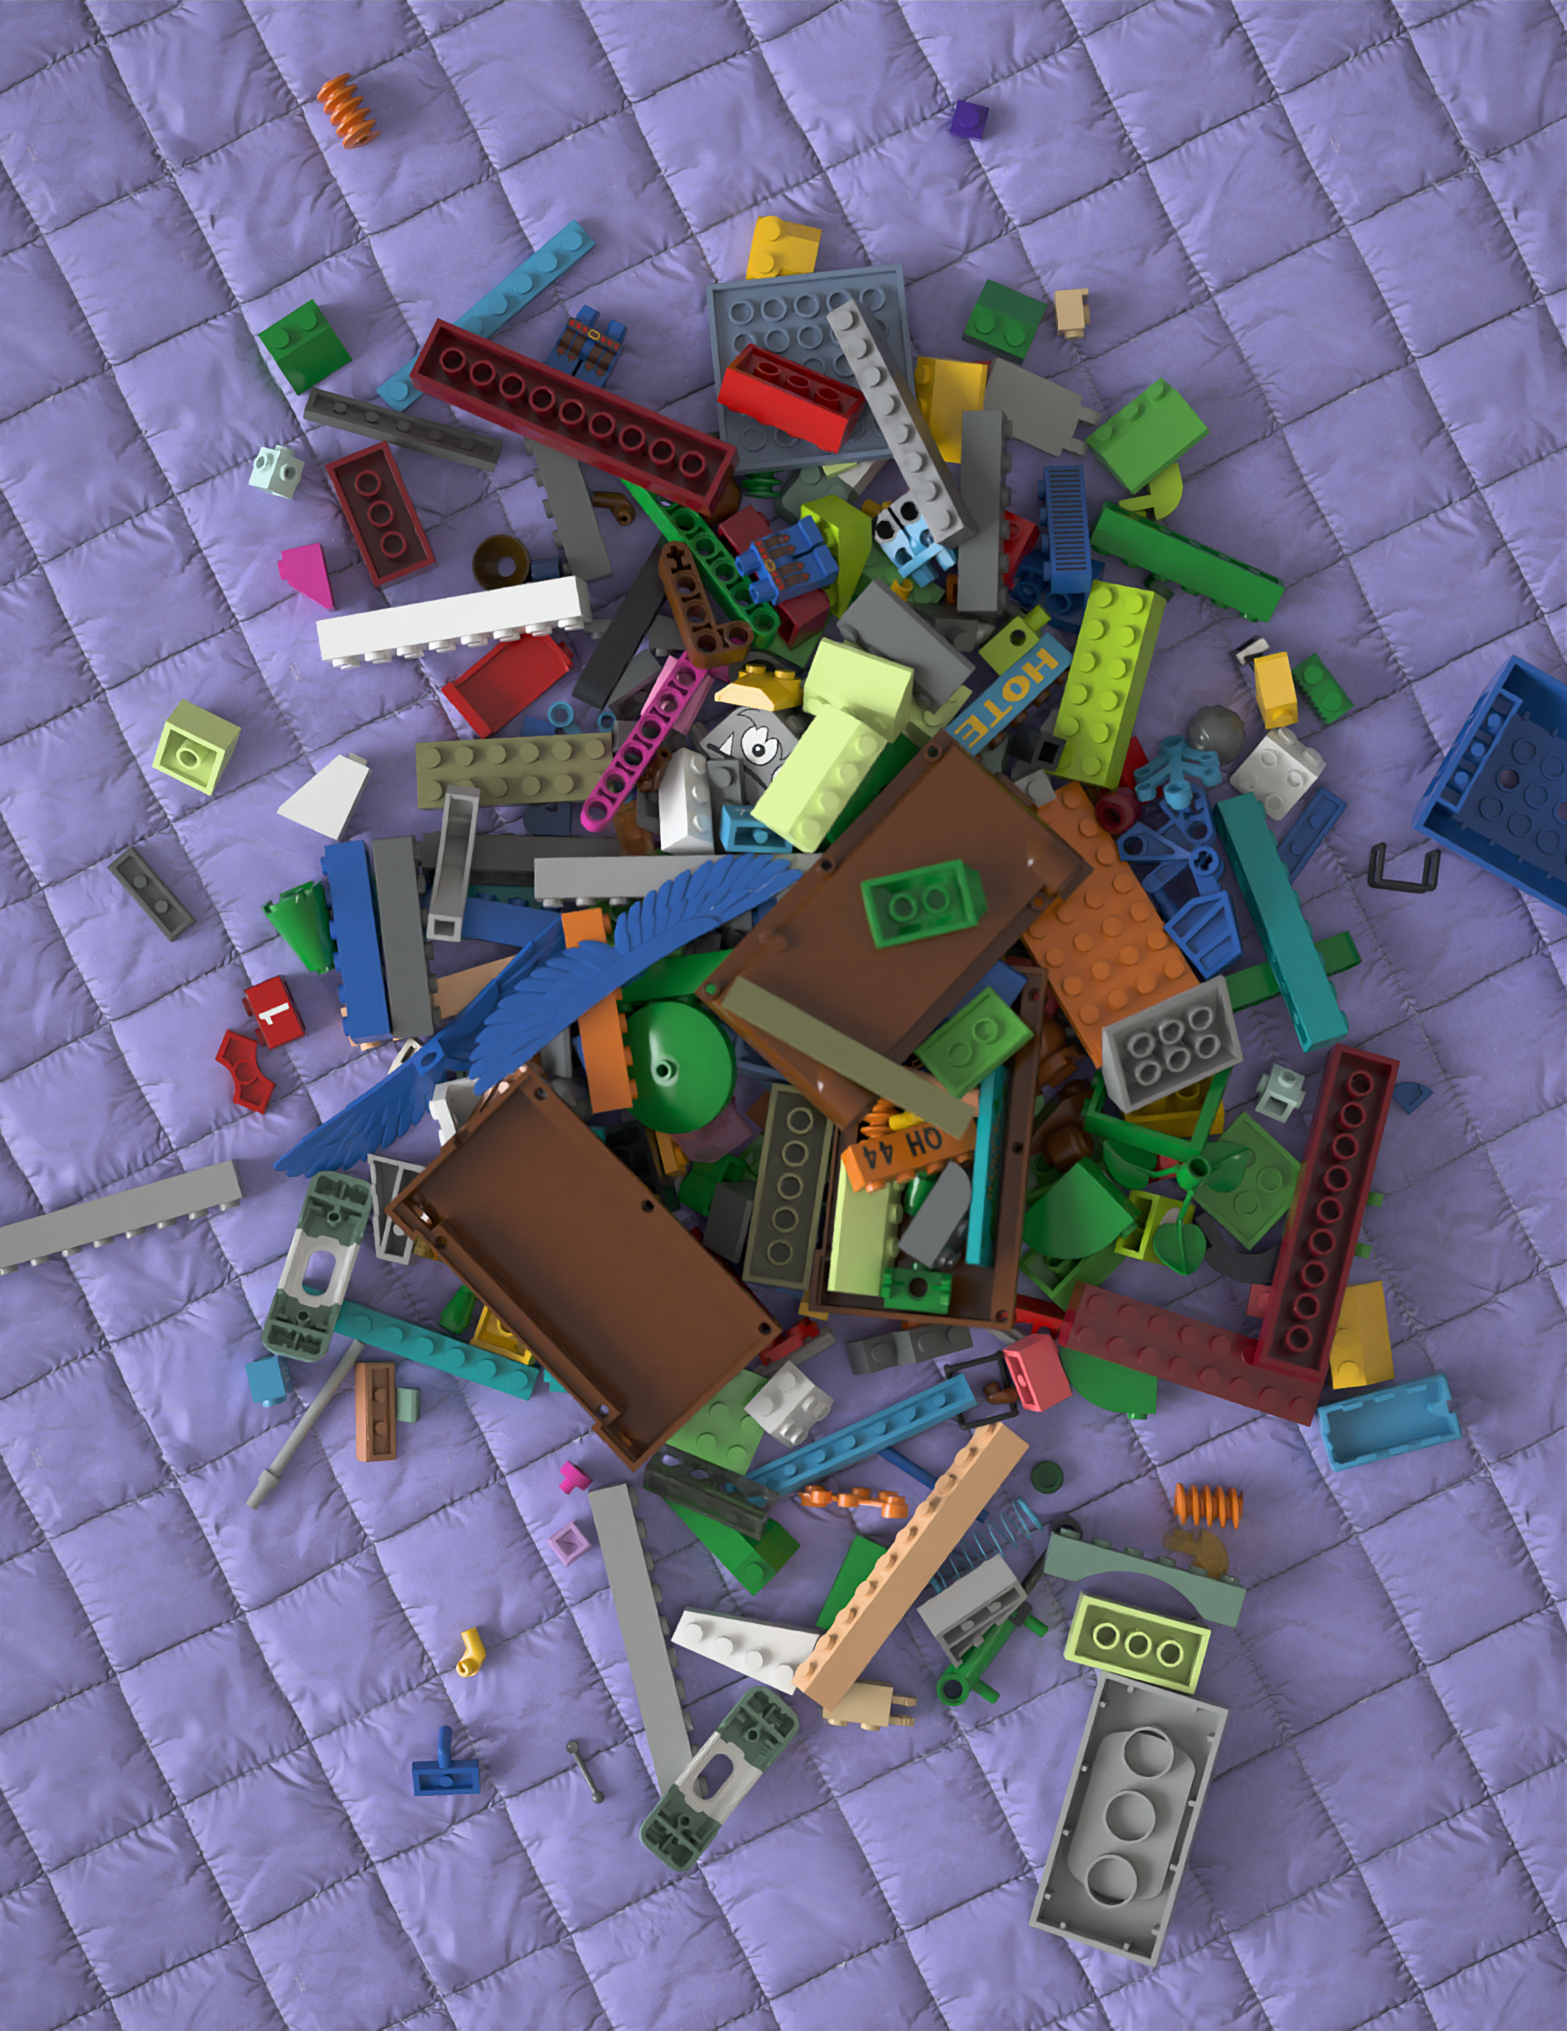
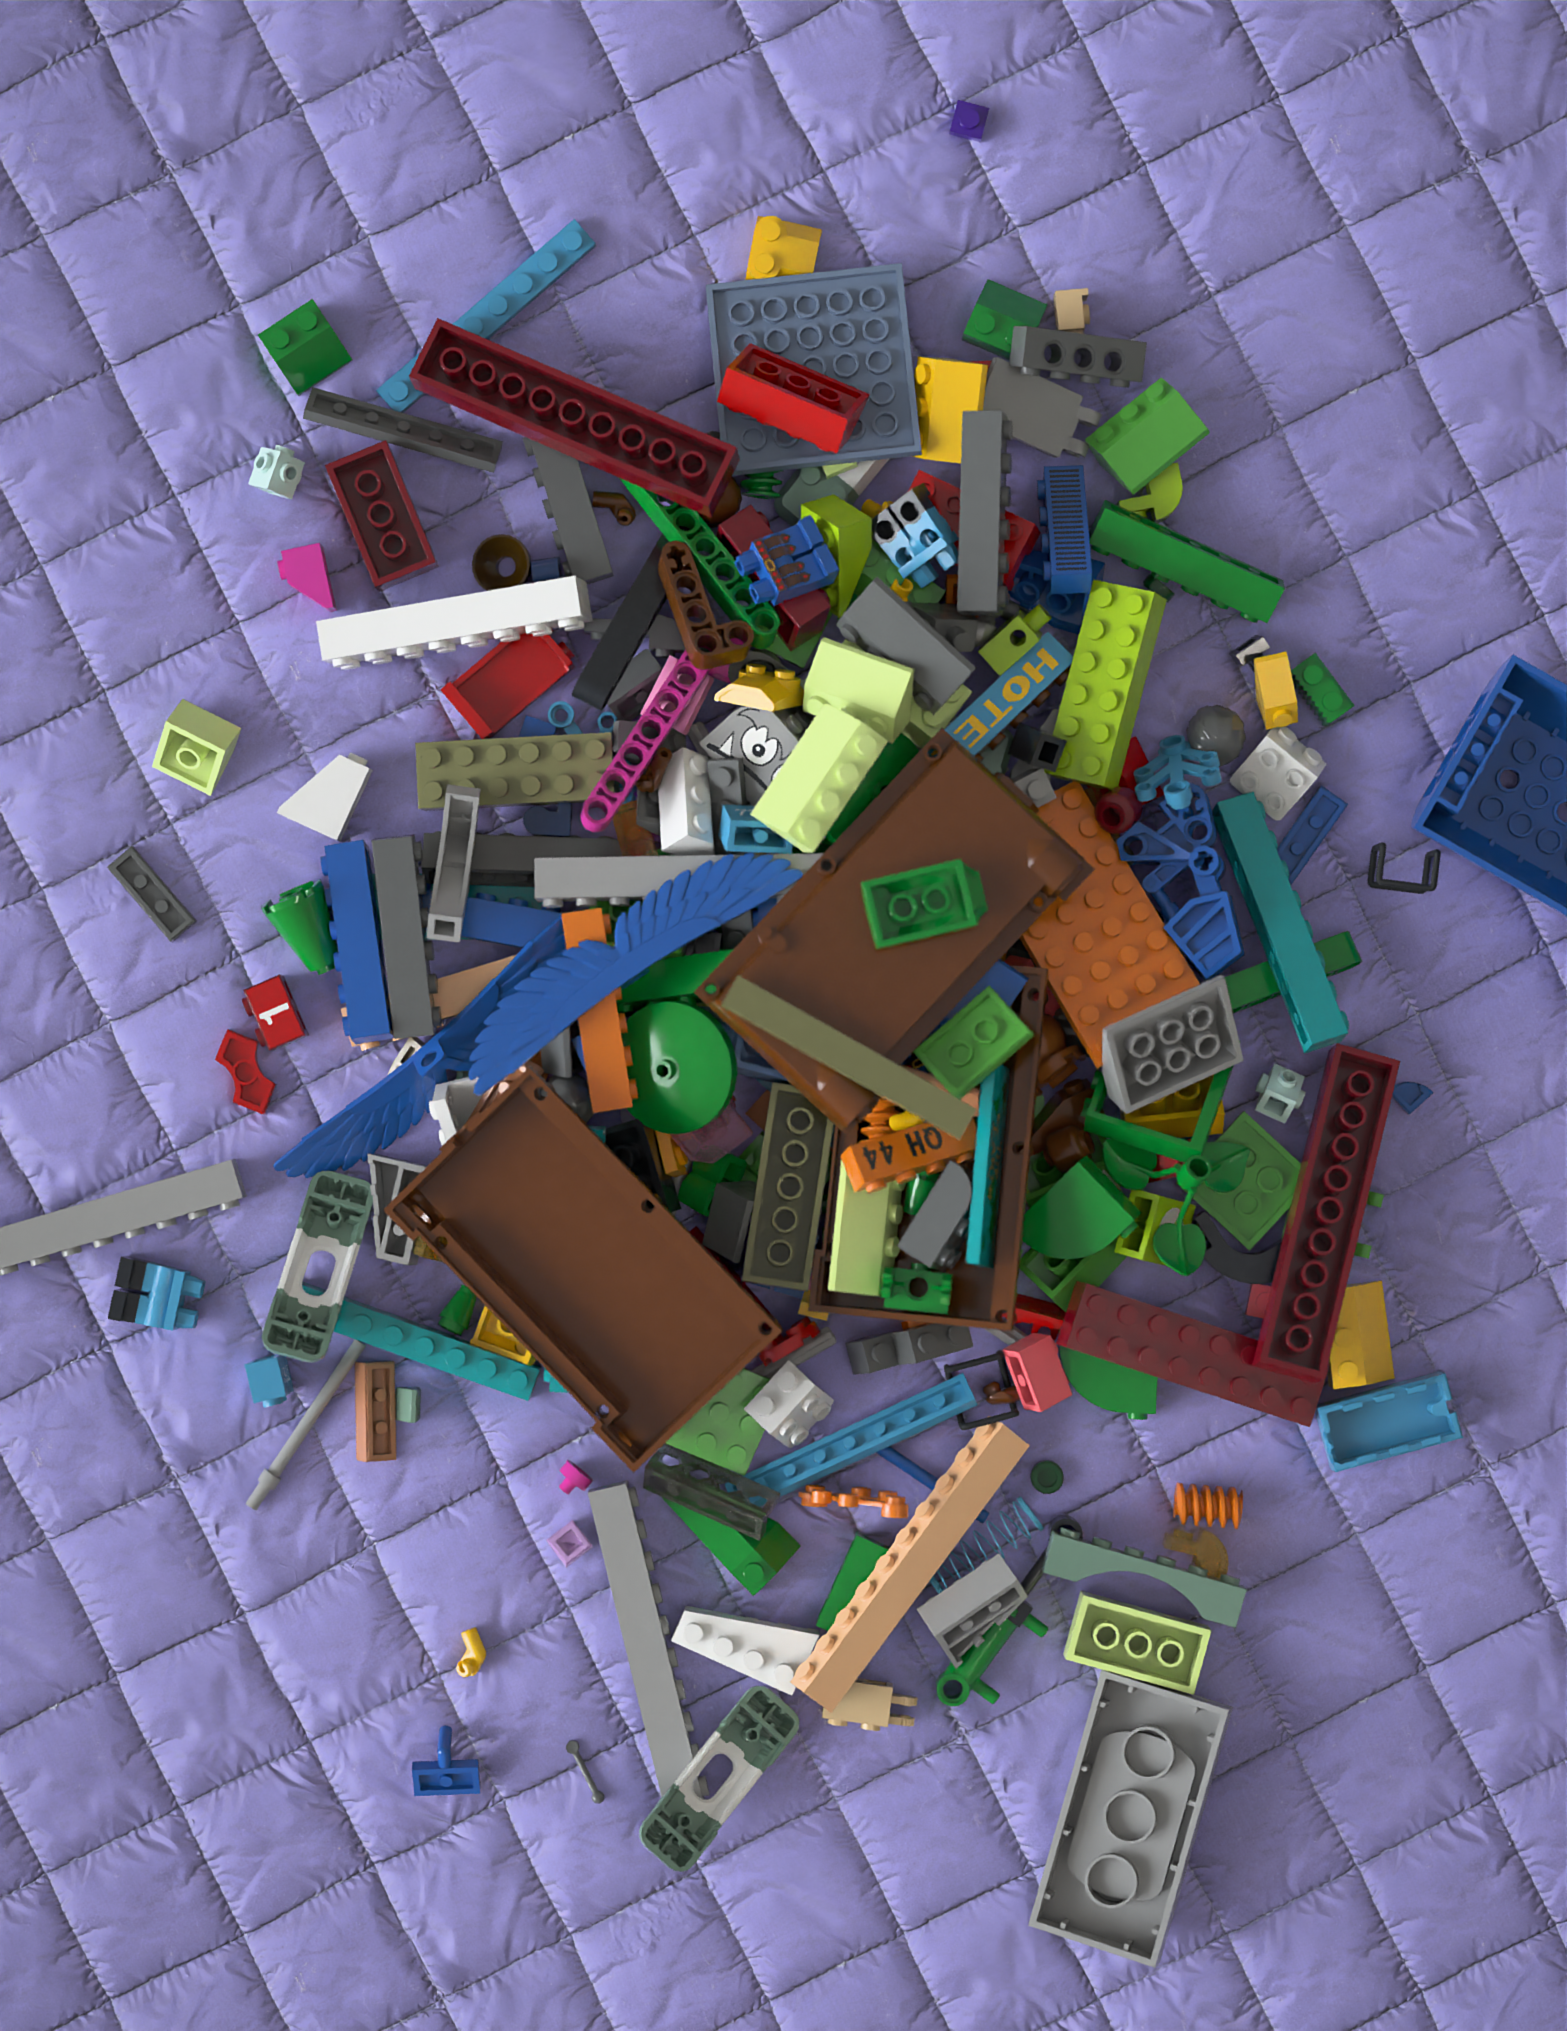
(165, 1299): none -> dark azure hips
(345, 112): orange piece -> none
(585, 345): hips -> none
(902, 424): flat silver brick -> none
(1125, 355): none -> dark grey brick

